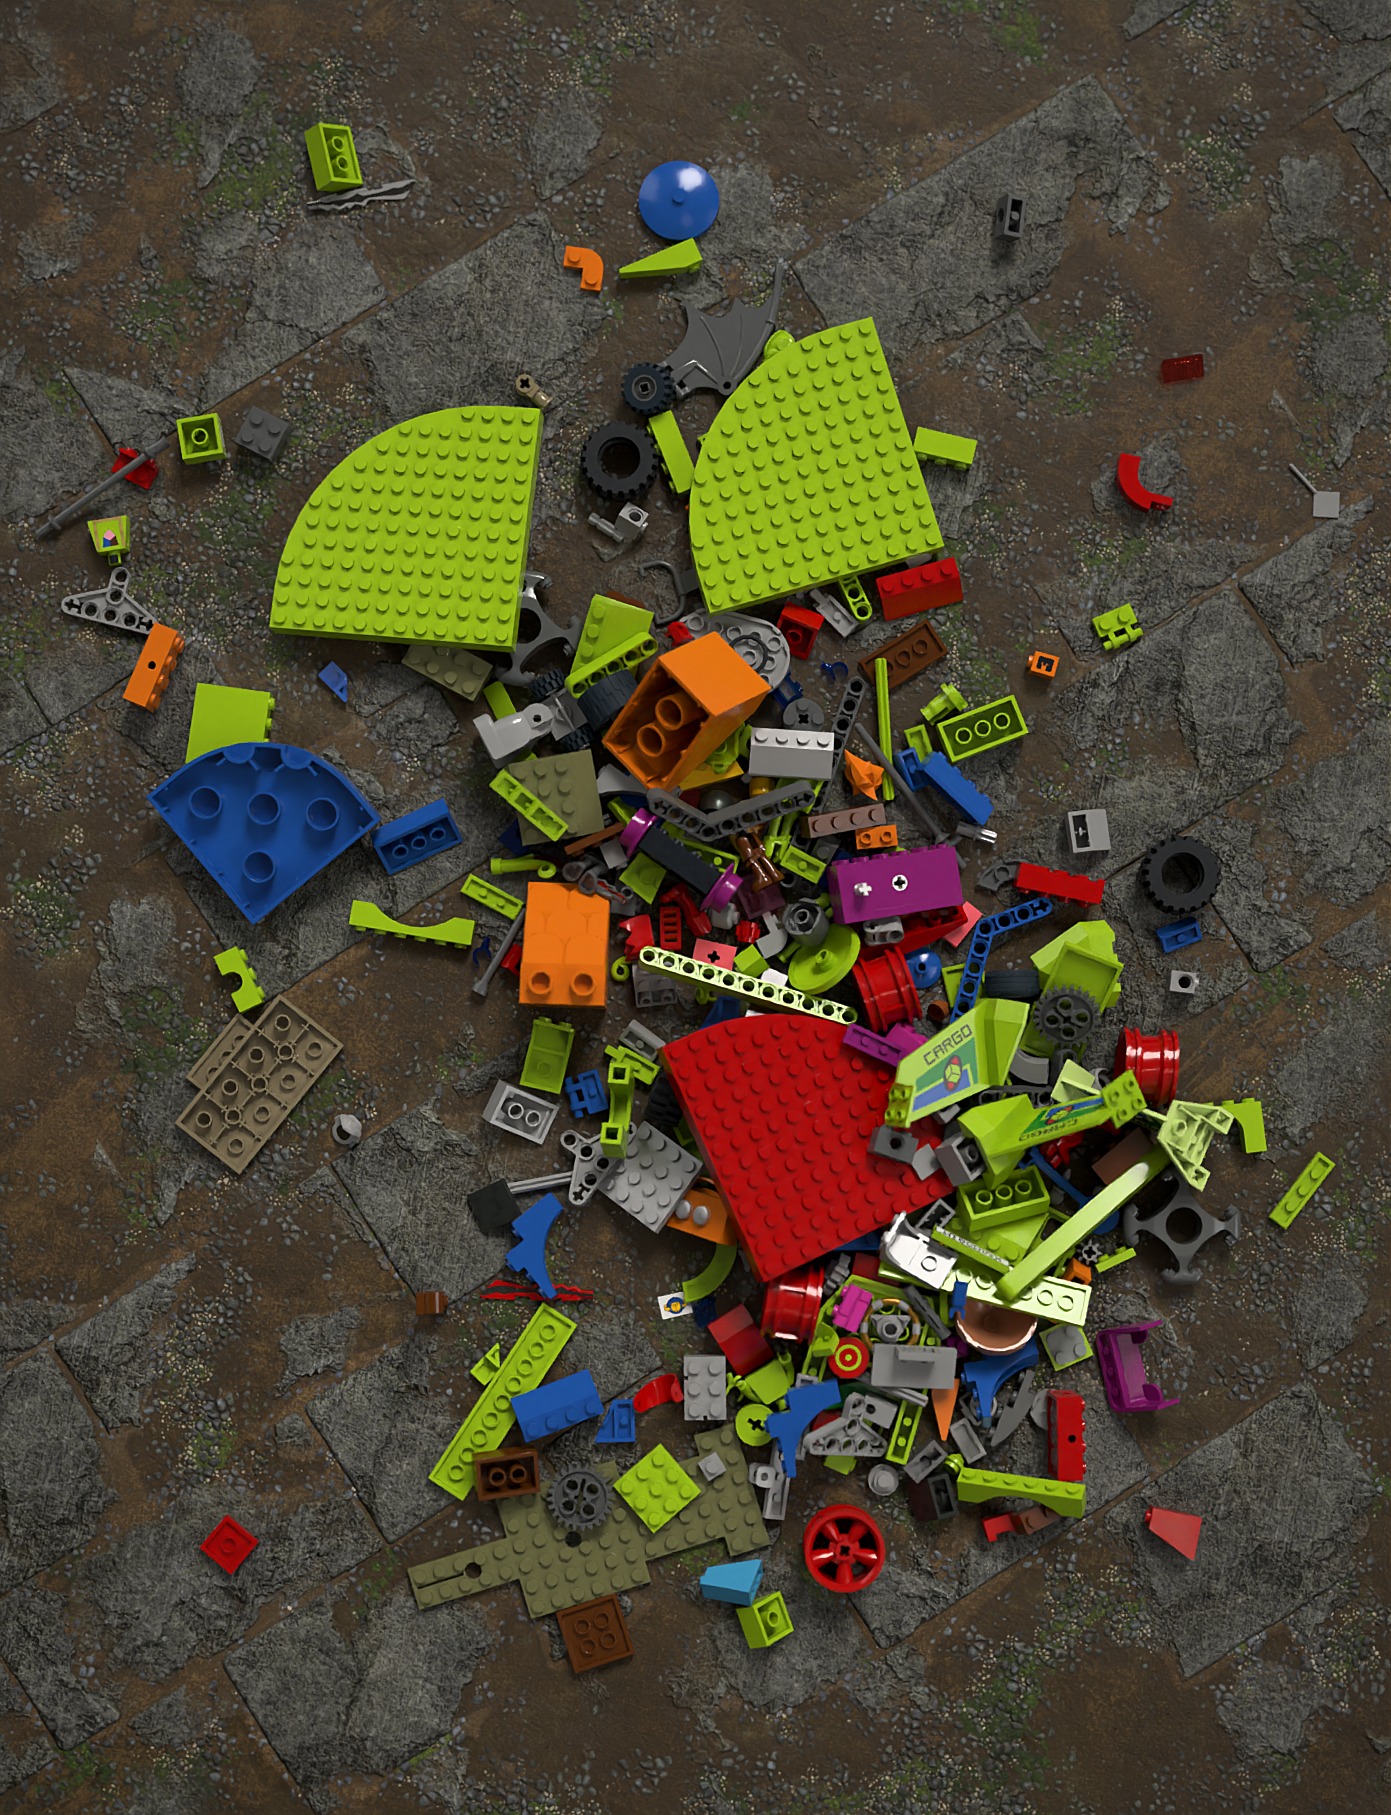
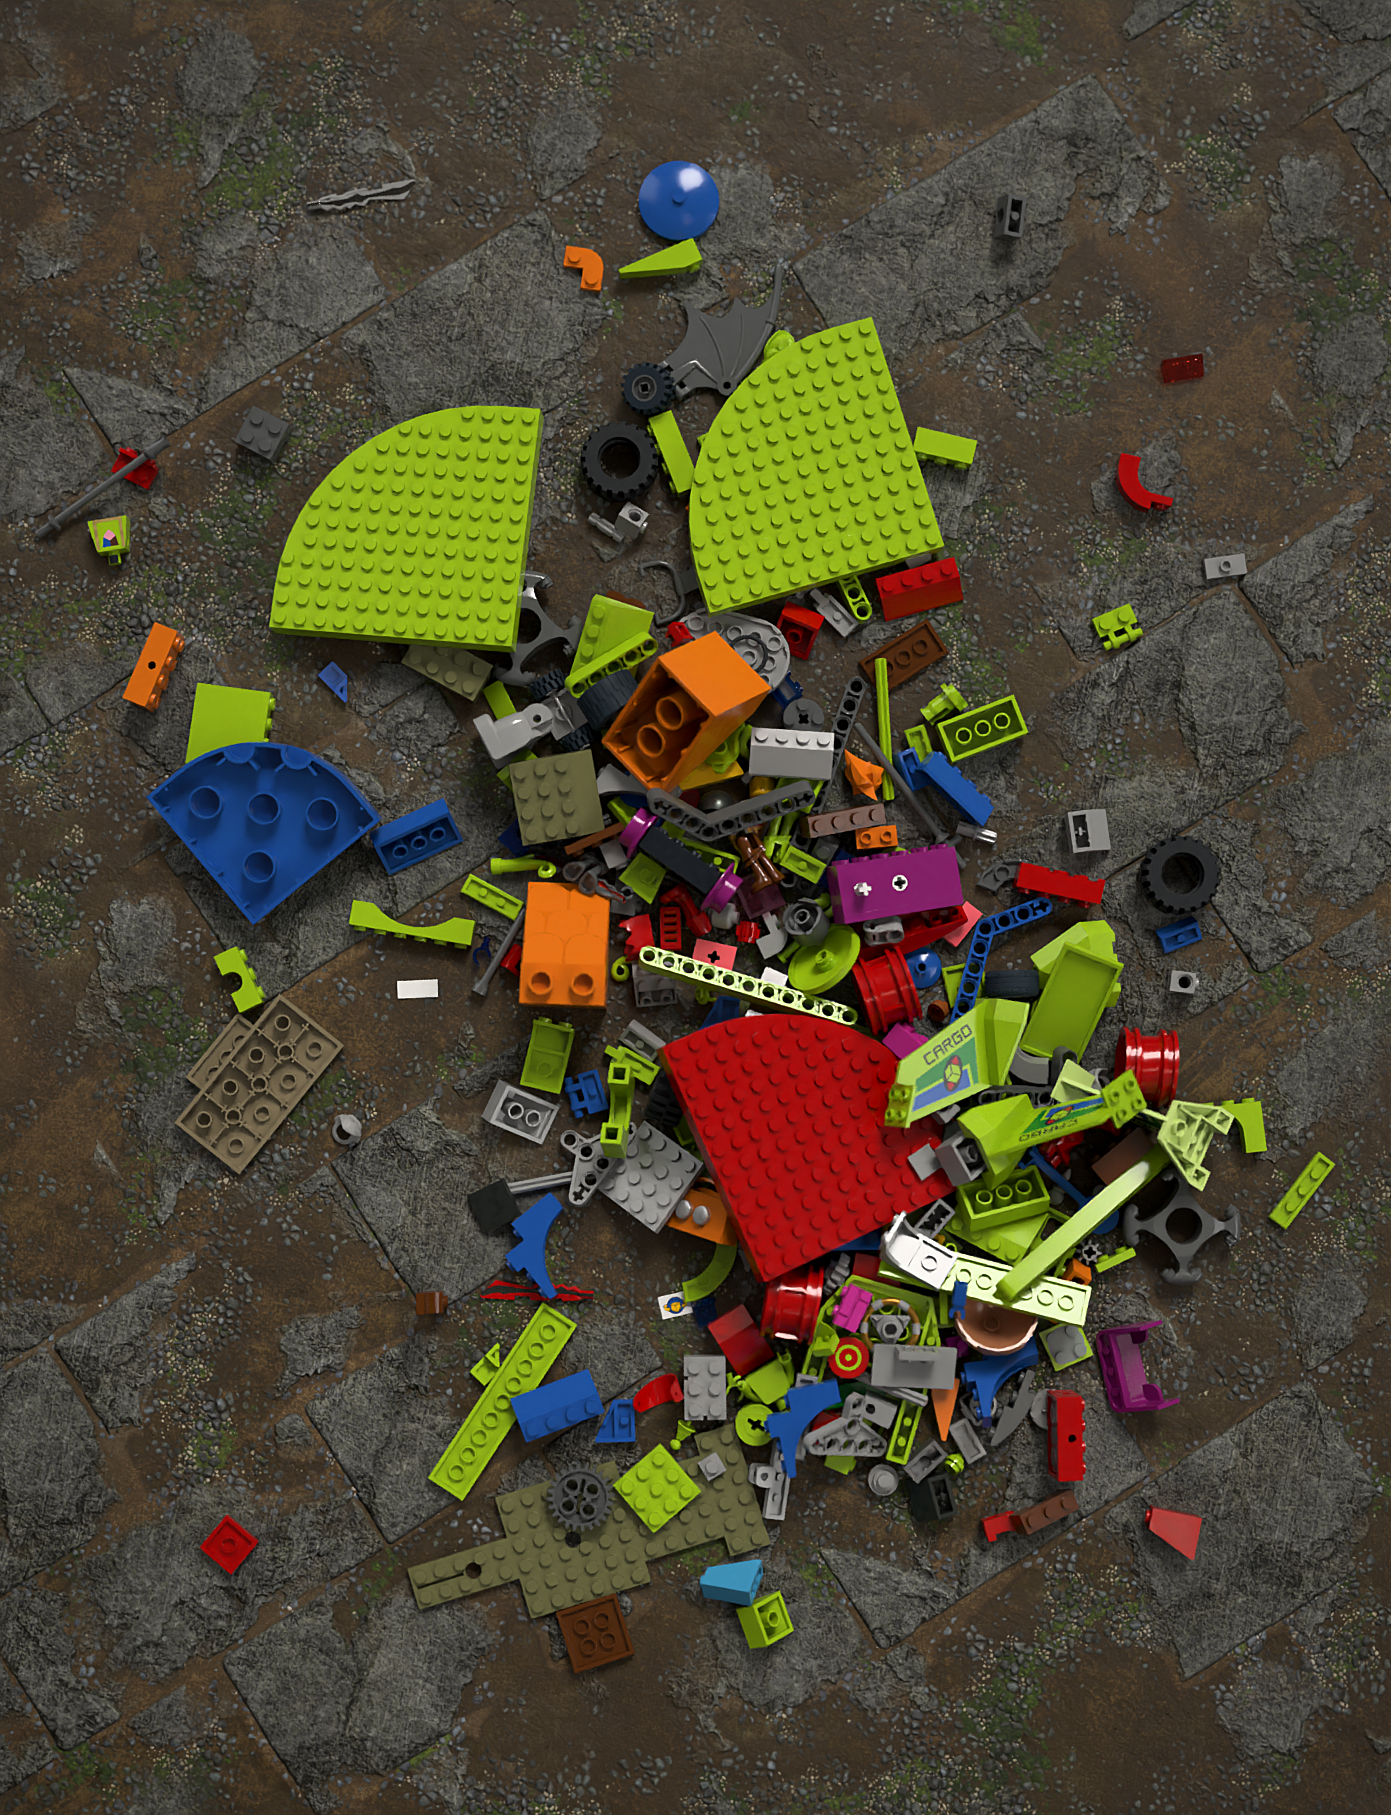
(102, 601): light grey beam -> none
(201, 438): lime brick -> none
(333, 157): lime slope -> none
(417, 988): none -> white sticker
(505, 1472): reddish brown brick -> none
(529, 805): lime slope -> none
(533, 393): dark tan connector -> none
(684, 1430): none -> lime piece
(750, 962): lime brick -> none
(829, 667): clear blue piece -> none
(872, 1558): red wheel -> none
(873, 1045): magenta plate -> none
(905, 1145): dark grey brick -> none
(941, 1330): dark grey pin -> none
(970, 1249): lime tile -> none
(1042, 665): orange brick -> none
(1063, 1497): lime arch -> none
(1079, 1004): dark grey gear -> none
(1225, 566): none -> light grey plate
(1324, 503): light grey piece -> none

